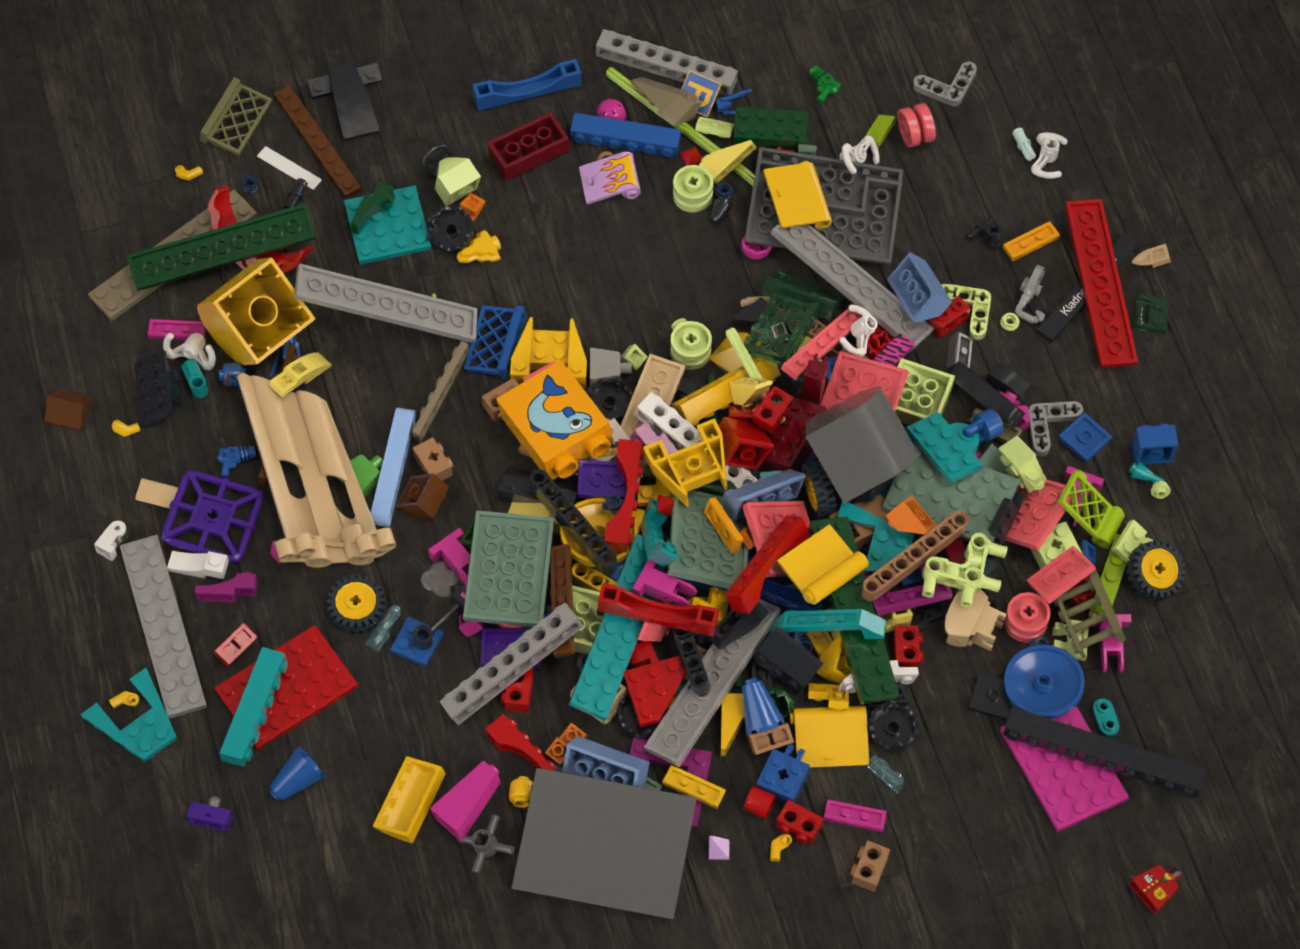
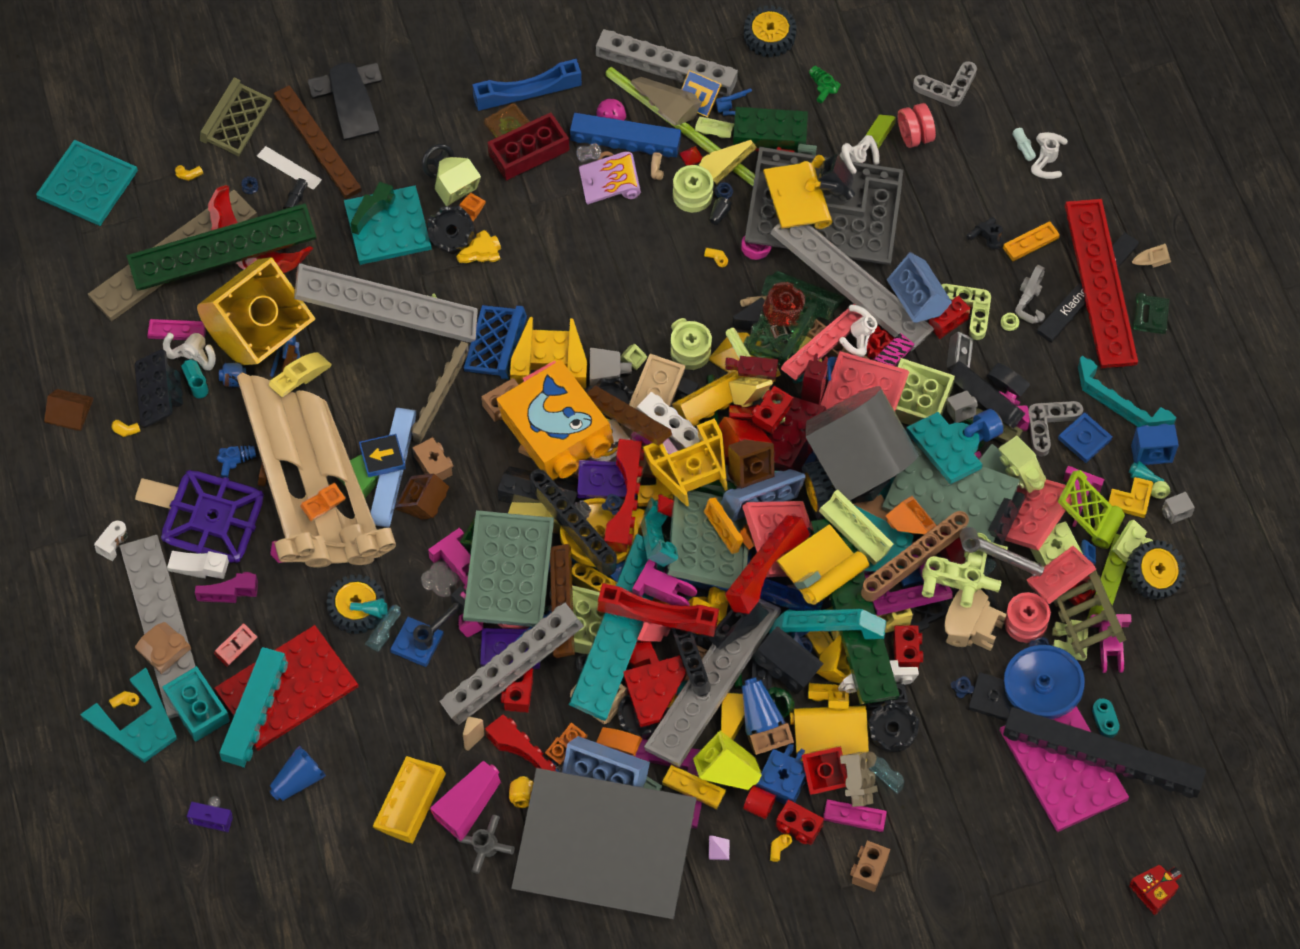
(87, 182): none -> teal plate
(162, 647): none -> medium nougat slope
(196, 704): none -> teal slope
(322, 502): none -> orange slope
(376, 607): none -> teal cone
(382, 455): none -> black tile
(472, 732): none -> tan slope
(506, 120): none -> clear orange tile
(583, 507): none -> dark grey plate
(588, 152): none -> clear bush
(619, 740): none -> orange slope
(629, 416): none -> reddish brown plate
(655, 166): none -> tan arm
(718, 255): none -> yellow arm
(727, 763): none -> neon yellow slope
(750, 462): none -> reddish brown slope
(753, 367): none -> dark red plate
(770, 31): none -> wheel
(783, 304): none -> clear red brick
(808, 580): none -> sand green tile
(824, 770): none -> red slope
(833, 177): none -> black torso
(855, 528): none -> yellowish green fence
(860, 779): none -> dark tan hips
(961, 406): none -> light grey brick
(963, 681): none -> dark blue plate
(997, 552): none -> flat silver piece
(1112, 400): none -> teal slope
(1134, 502): none -> yellow plate
(1178, 508): none -> light grey brick

